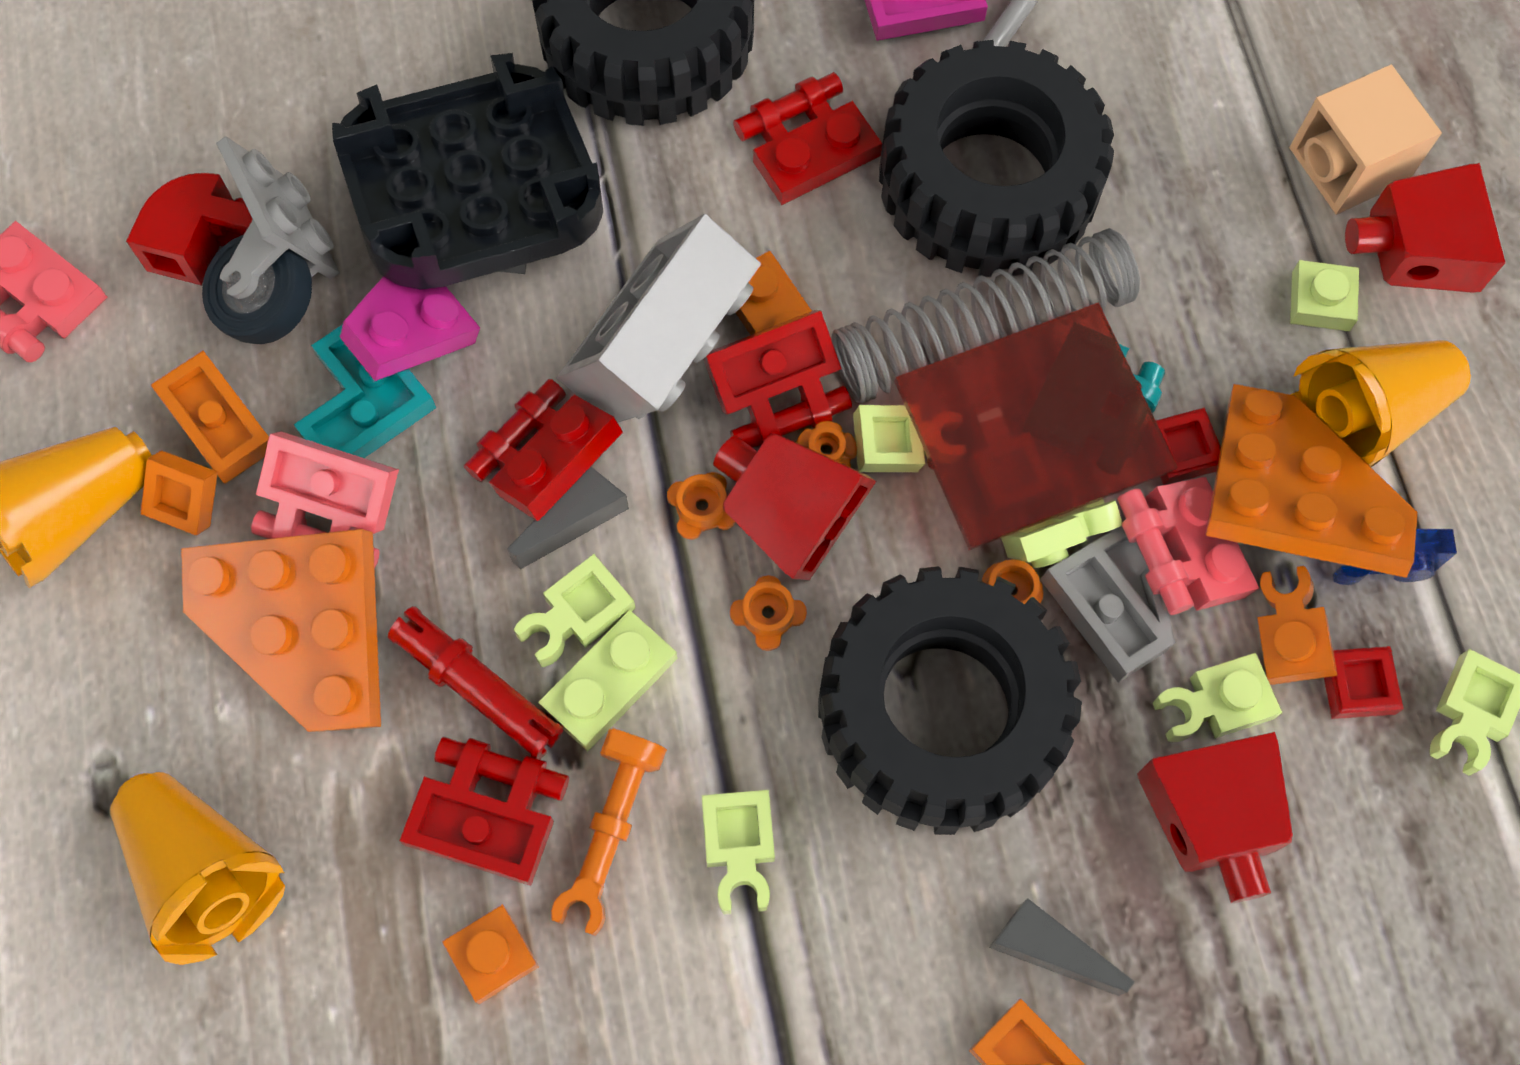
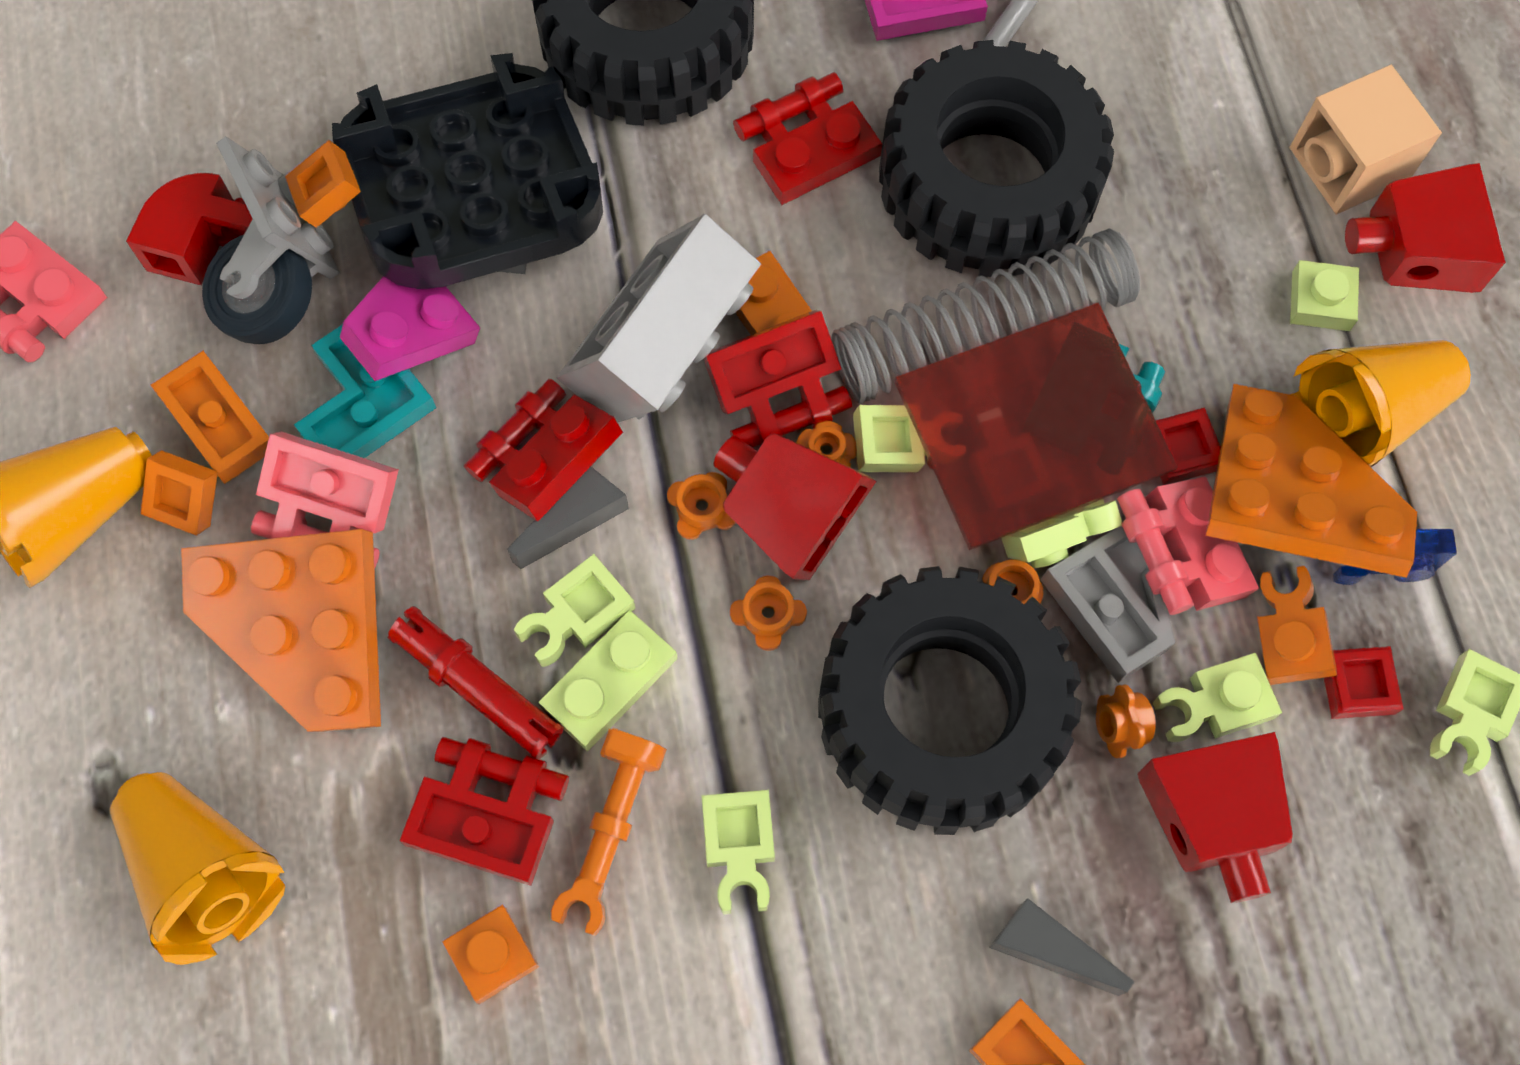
(322, 184): none -> orange plate
(1125, 720): none -> orange plate

